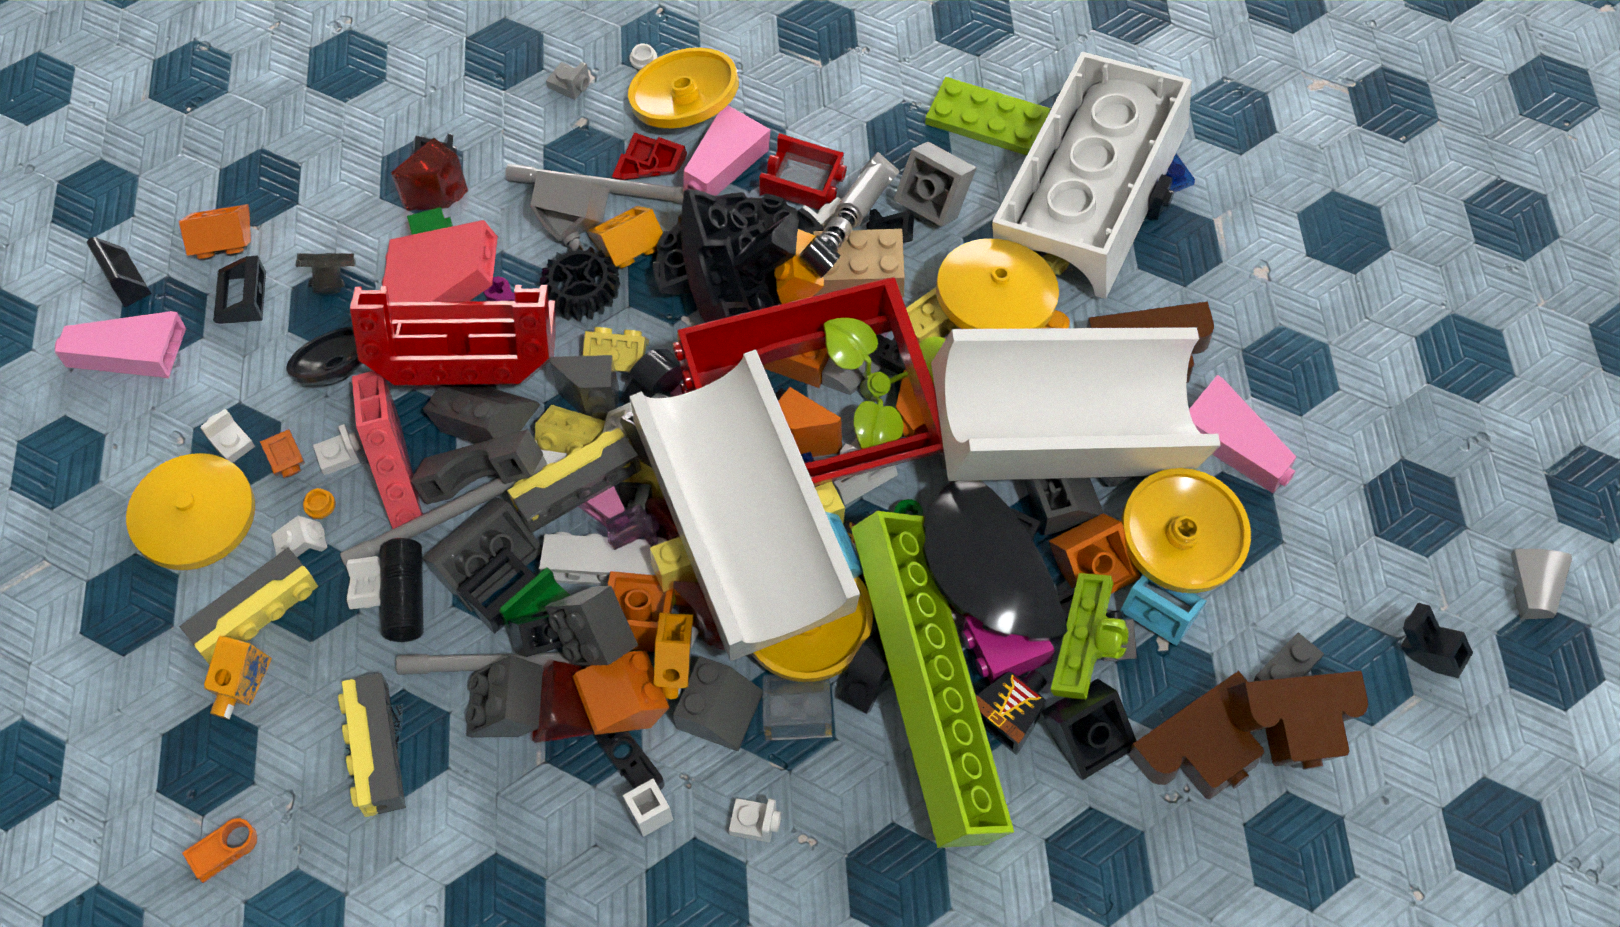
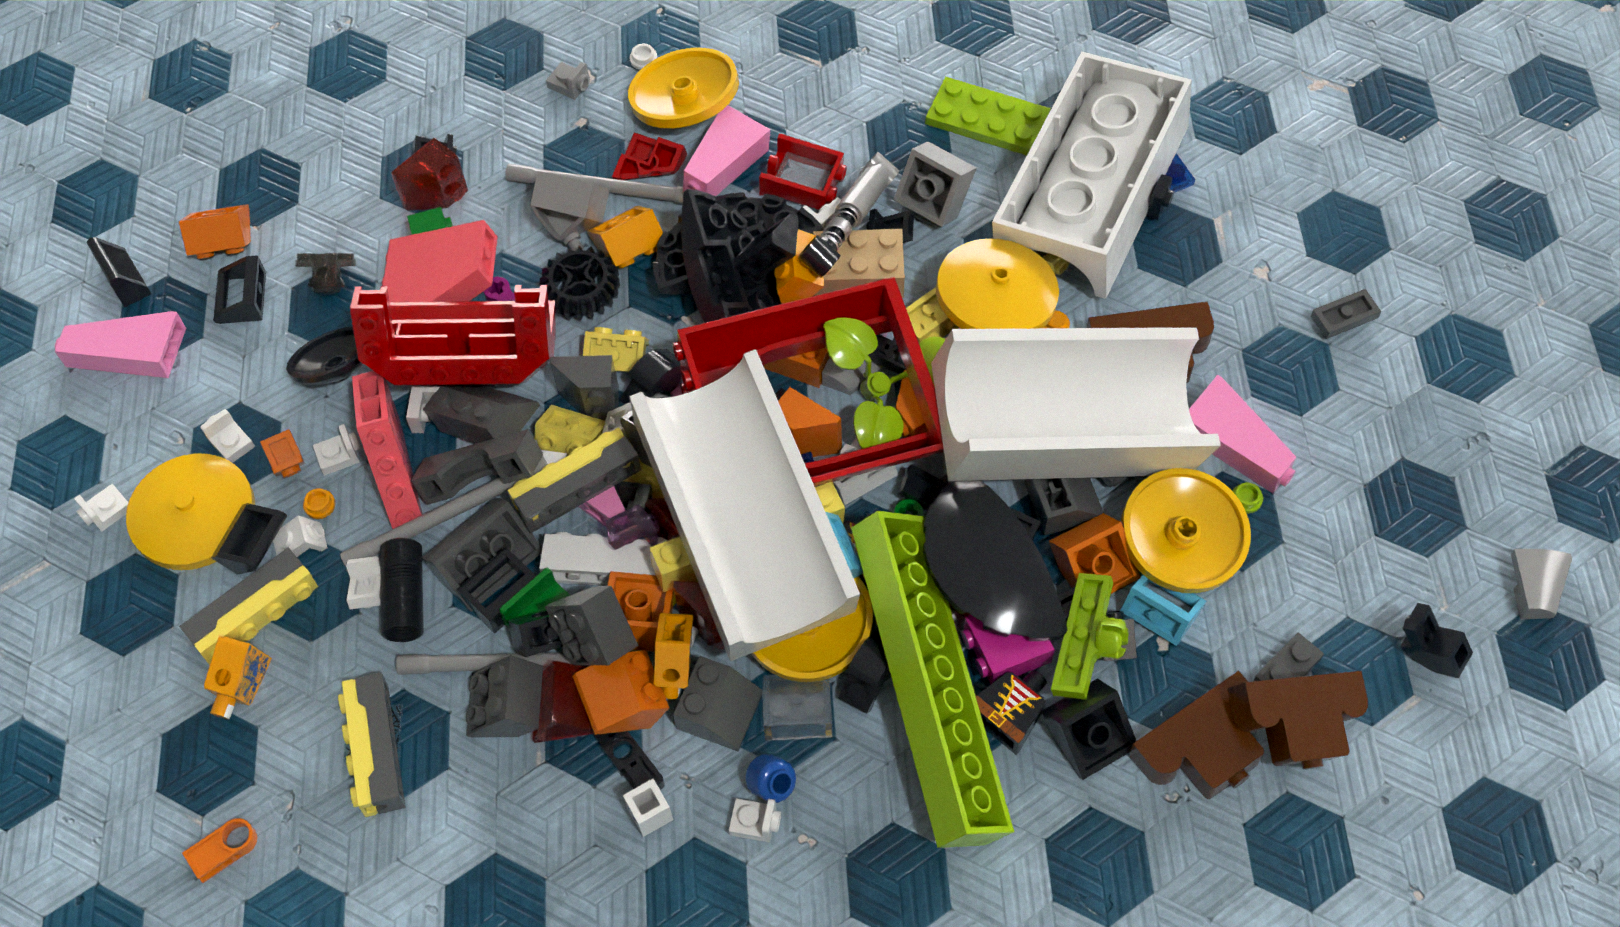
(103, 508): none -> white bracket
(248, 538): none -> black tile
(418, 399): none -> white bracket
(770, 778): none -> blue head
(921, 486): none -> black bracket
(1249, 496): none -> lime plate
(1345, 313): none -> dark grey plate

